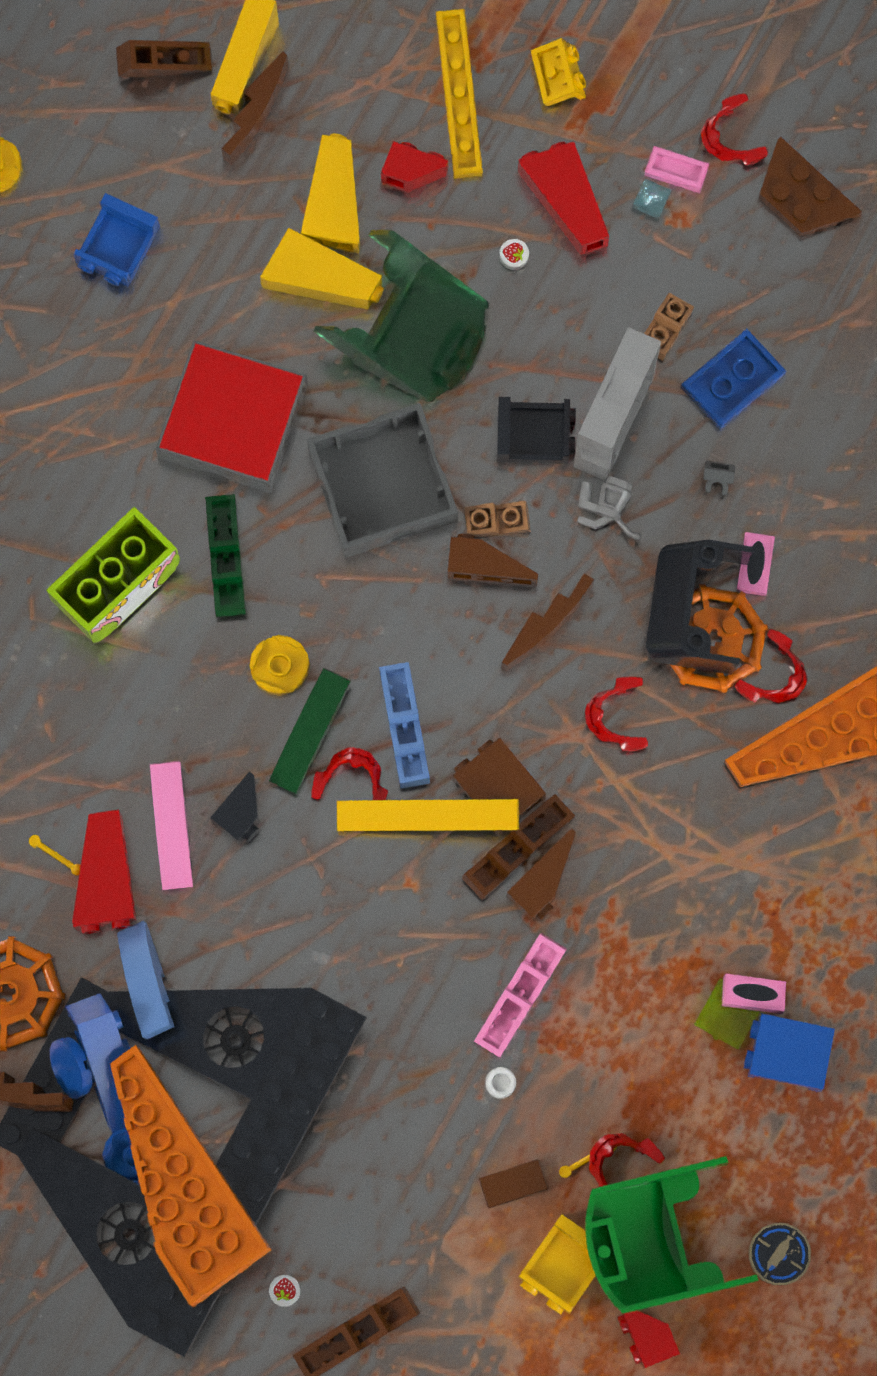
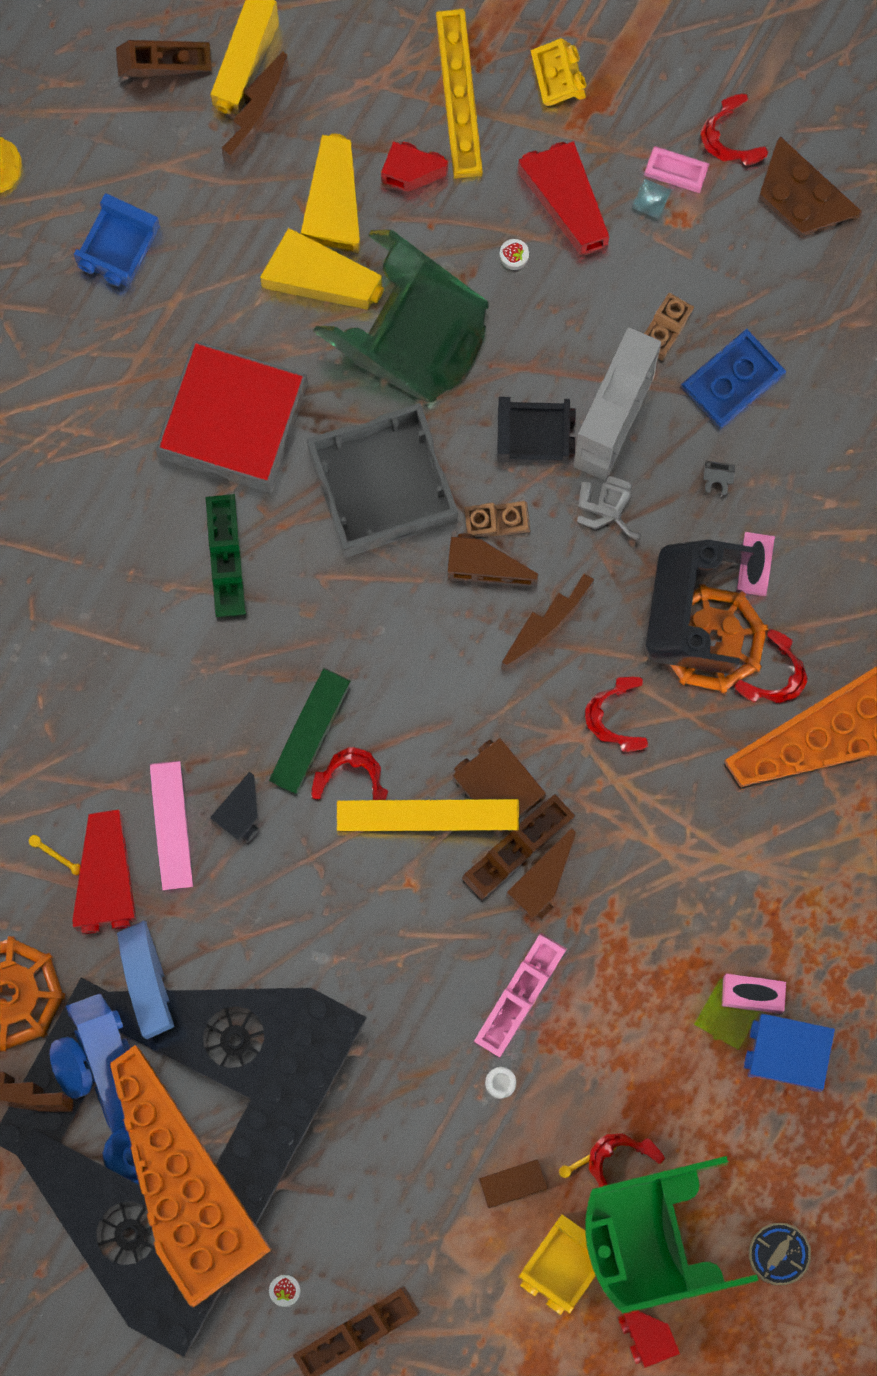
(115, 576): lime brick -> none
(279, 665): yellow tile -> none
(404, 725): medium blue slope -> none

